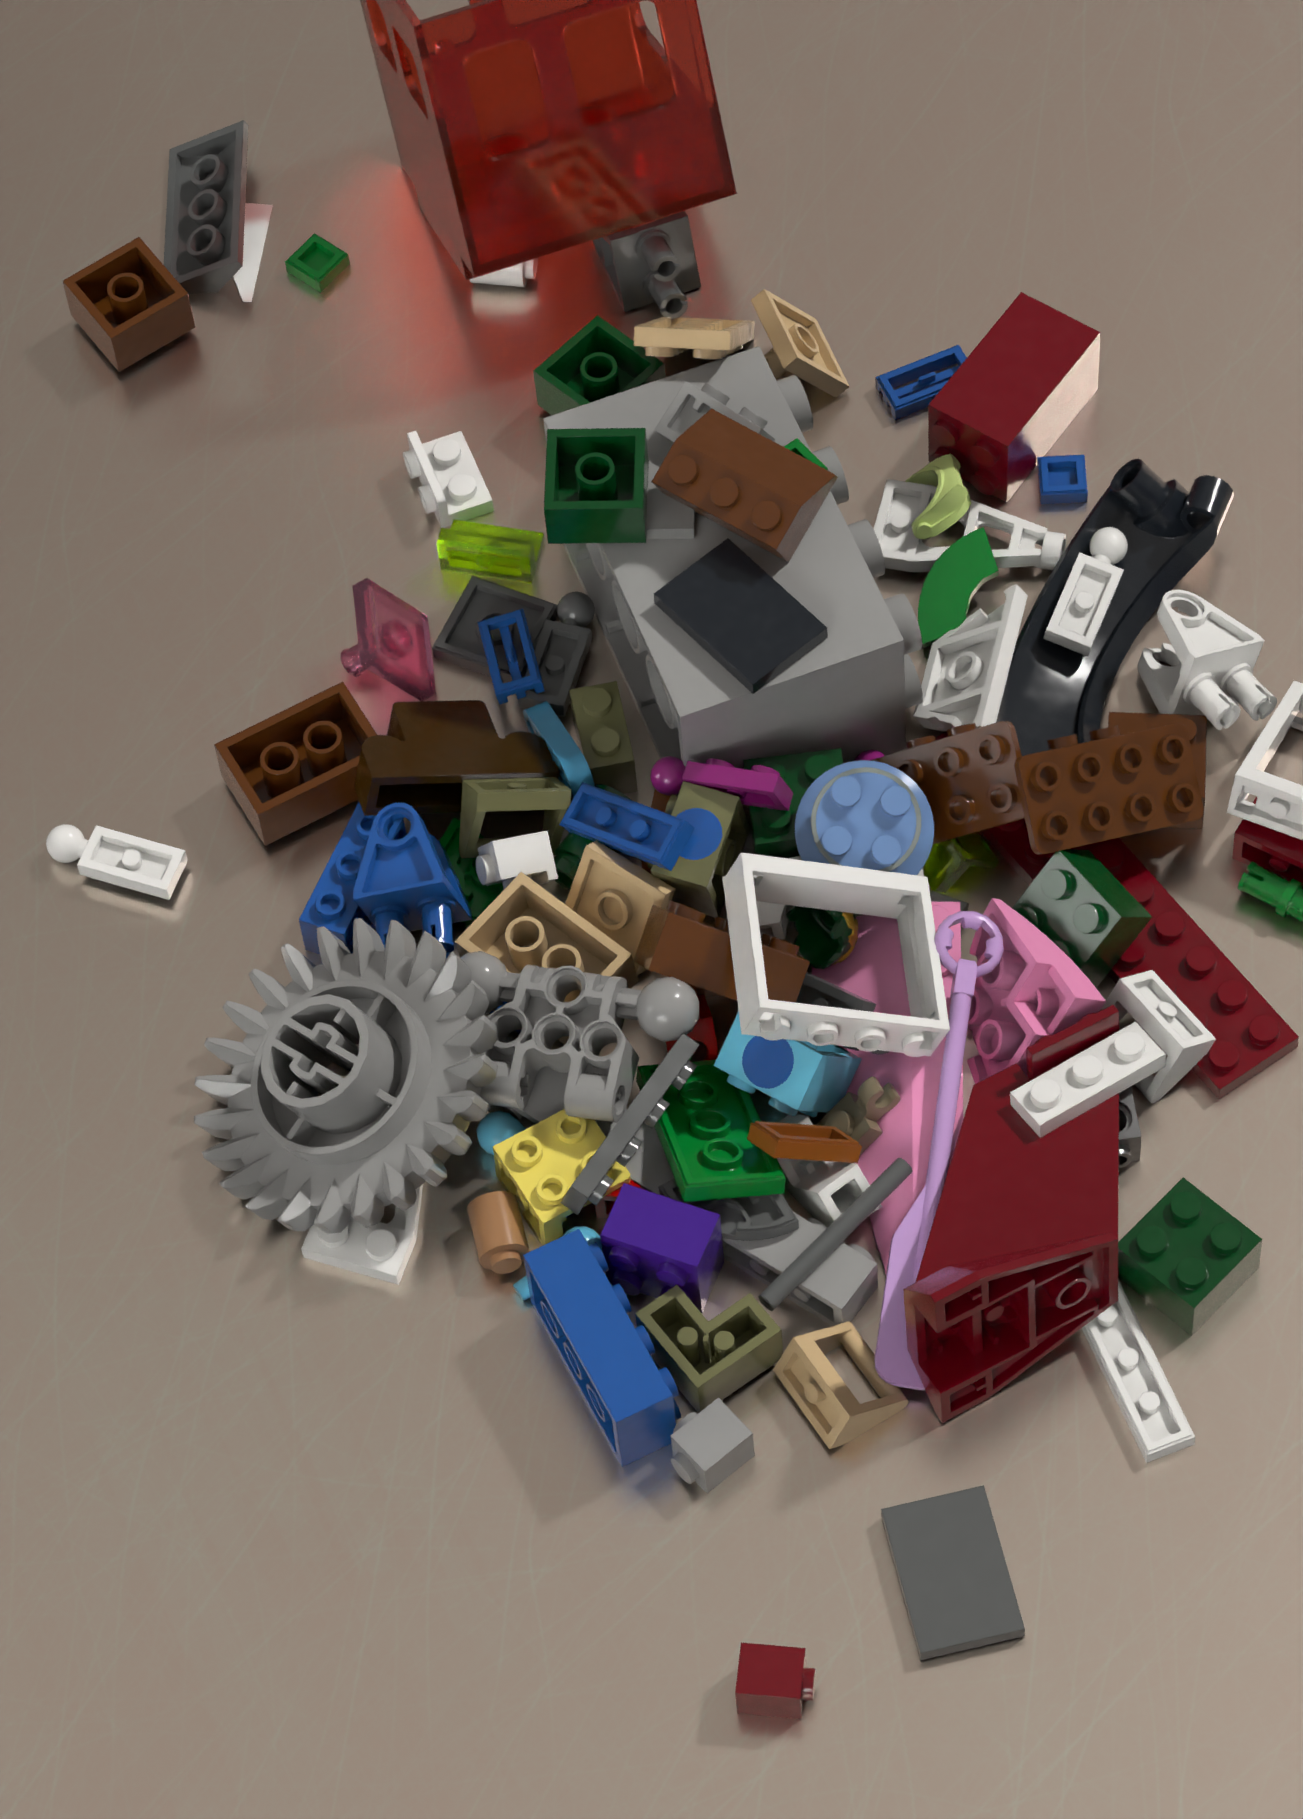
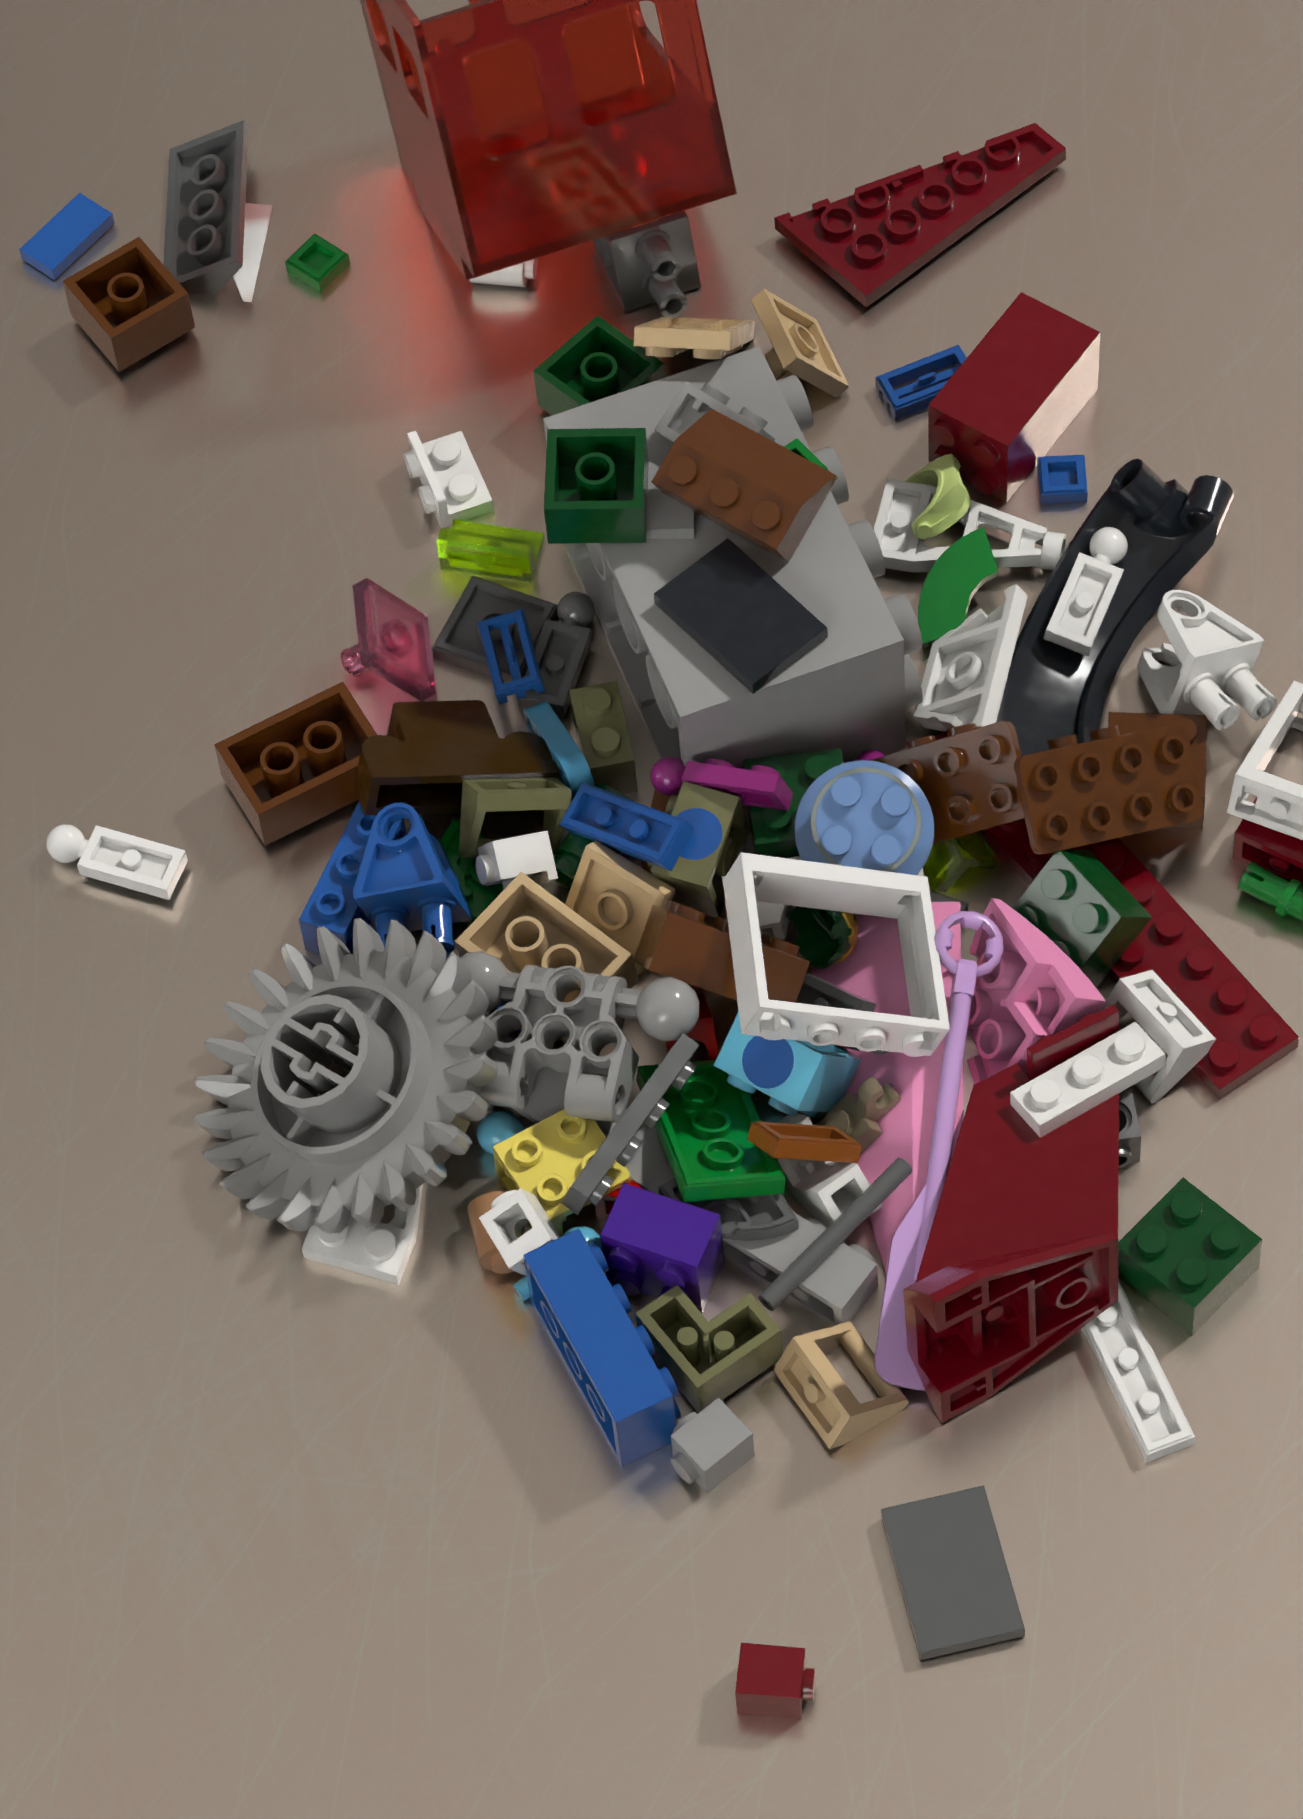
(67, 236): none -> blue tile
(506, 1220): none -> white brick
(914, 215): none -> dark red wing

